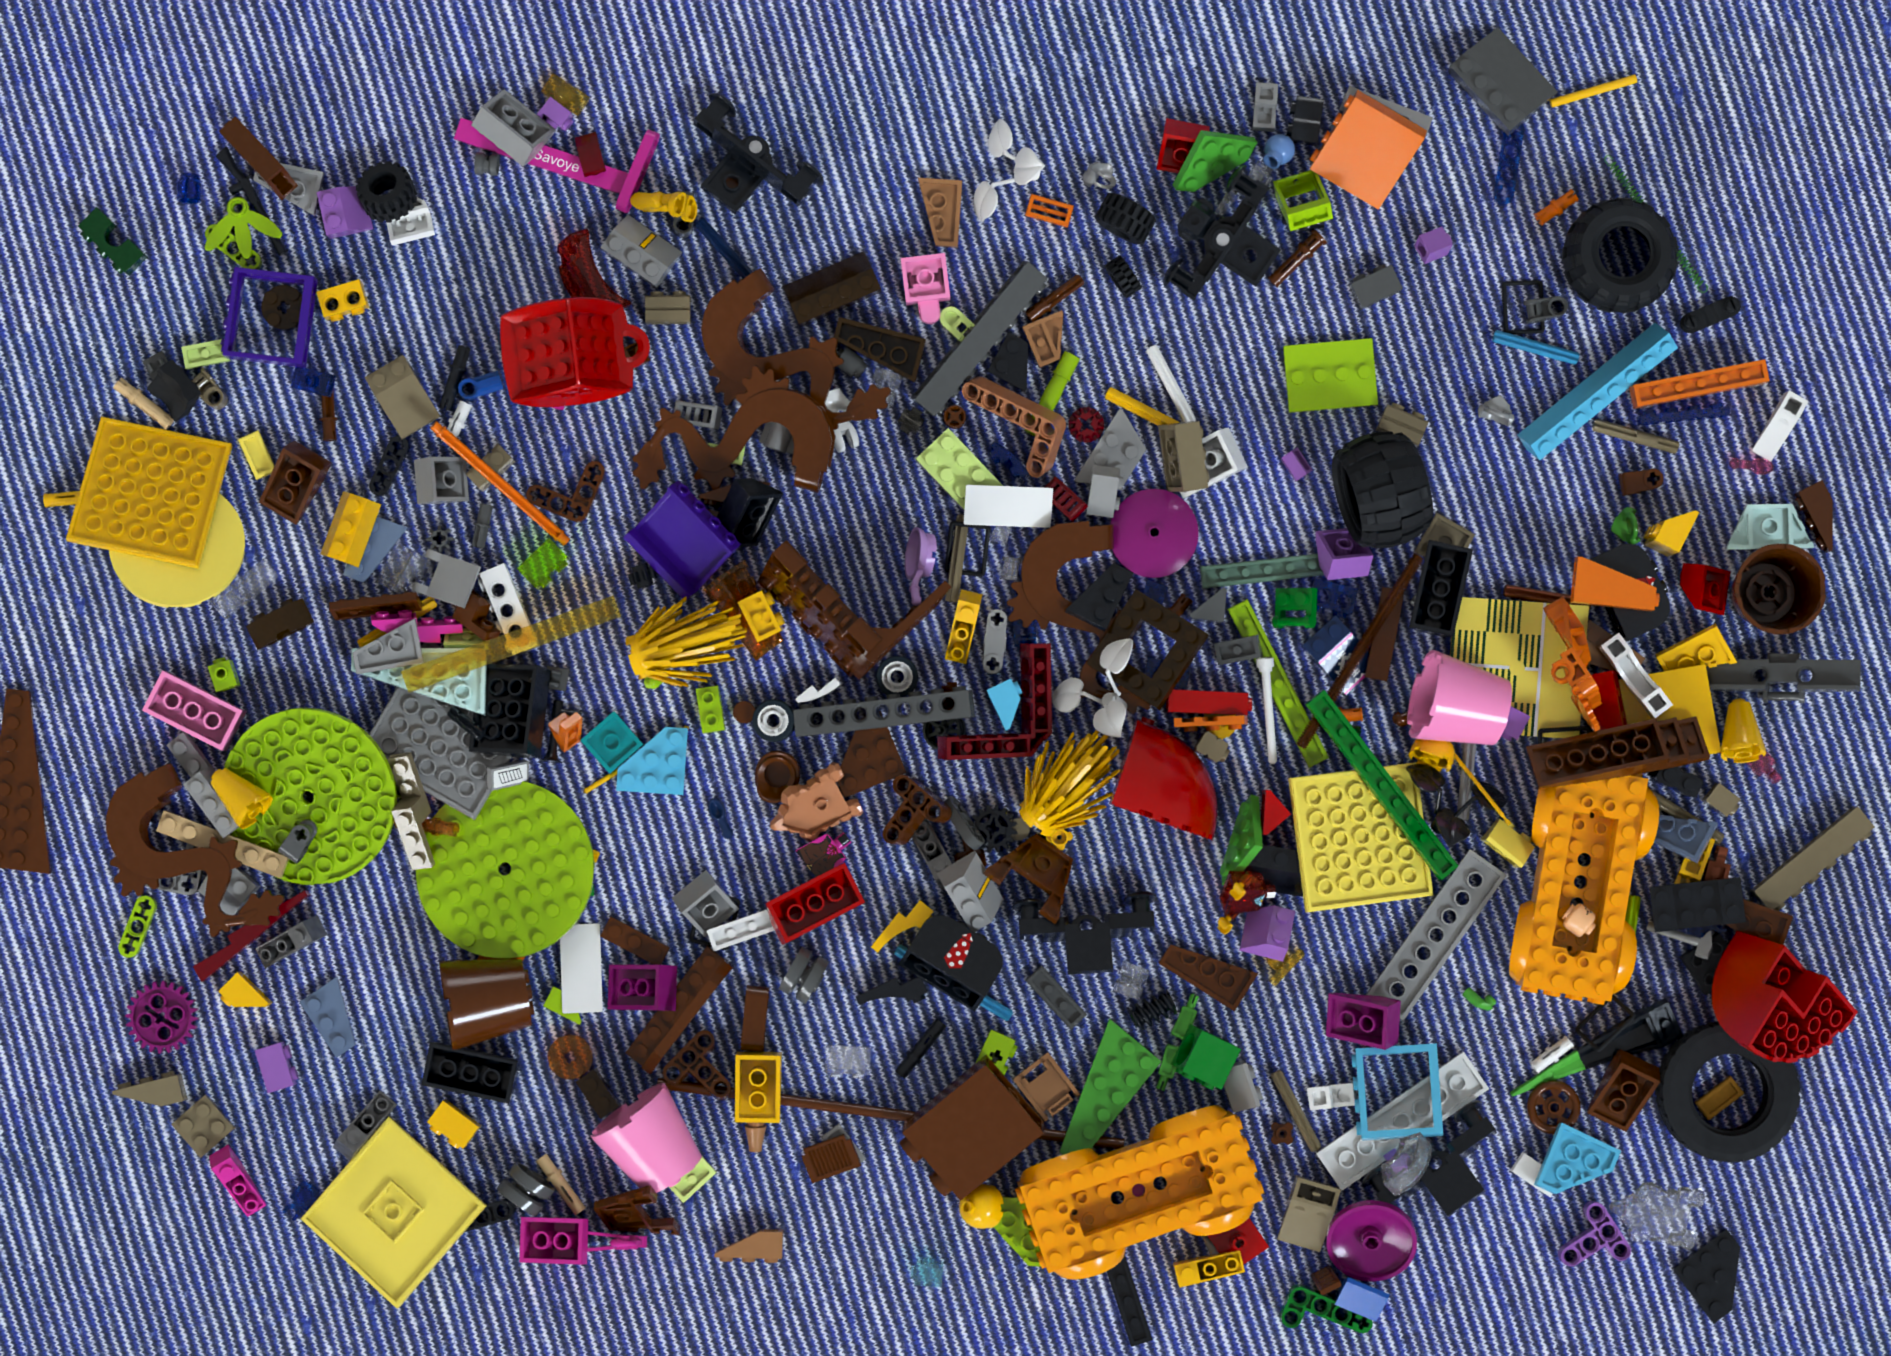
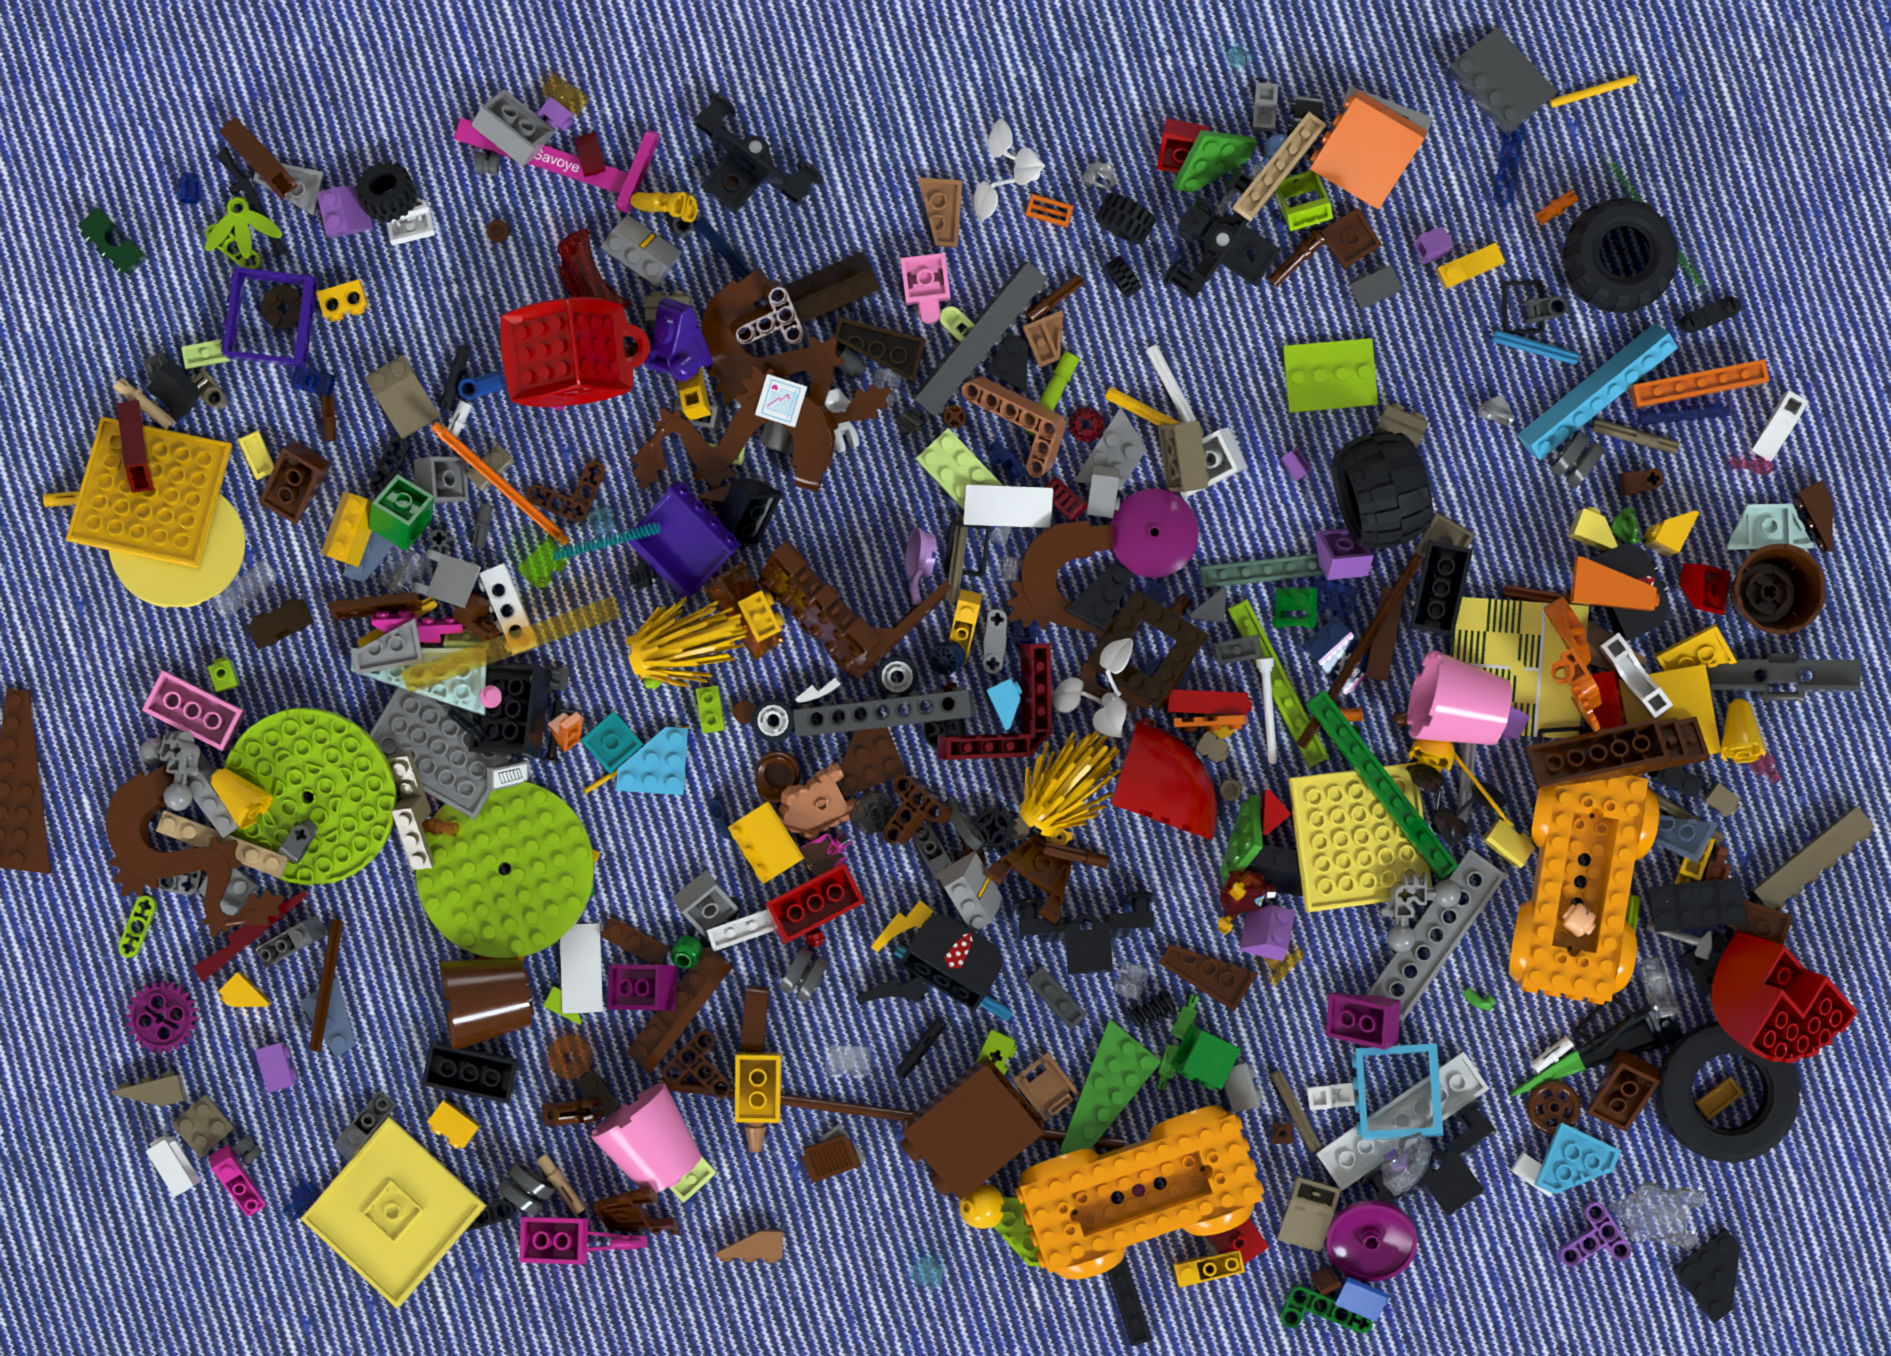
(135, 446): none -> dark red slope
(172, 1165): none -> white window
(182, 755): none -> light grey piece
(245, 1145): none -> dark grey wheel
(326, 985): none -> reddish brown axle
(401, 512): none -> green brick
(490, 696): none -> bright pink plate
(498, 231): none -> reddish brown tile
(570, 1112): none -> reddish brown plate
(602, 521): none -> clear light blue slope
(602, 544): none -> teal piece
(677, 342): none -> dark purple piece
(686, 952): none -> green head
(694, 396): none -> yellow slope
(765, 842): none -> yellow slope
(774, 320): none -> reddish brown beam
(781, 400): none -> white sticker
(814, 938): none -> red plate
(864, 804): none -> clear smoke plate
(948, 657): none -> dark blue wheel
(1075, 854): none -> reddish brown axle
(1230, 789): none -> dark tan tile
(1238, 56): none -> clear light blue plate
(1279, 166): none -> tan plate
(1351, 238): none -> reddish brown plate
(1445, 893): none -> light grey piece
(1470, 266): none -> yellow slope
(1574, 456): none -> dark grey wheel
(1592, 529): none -> light yellow slope
(1657, 987): none -> clear slope

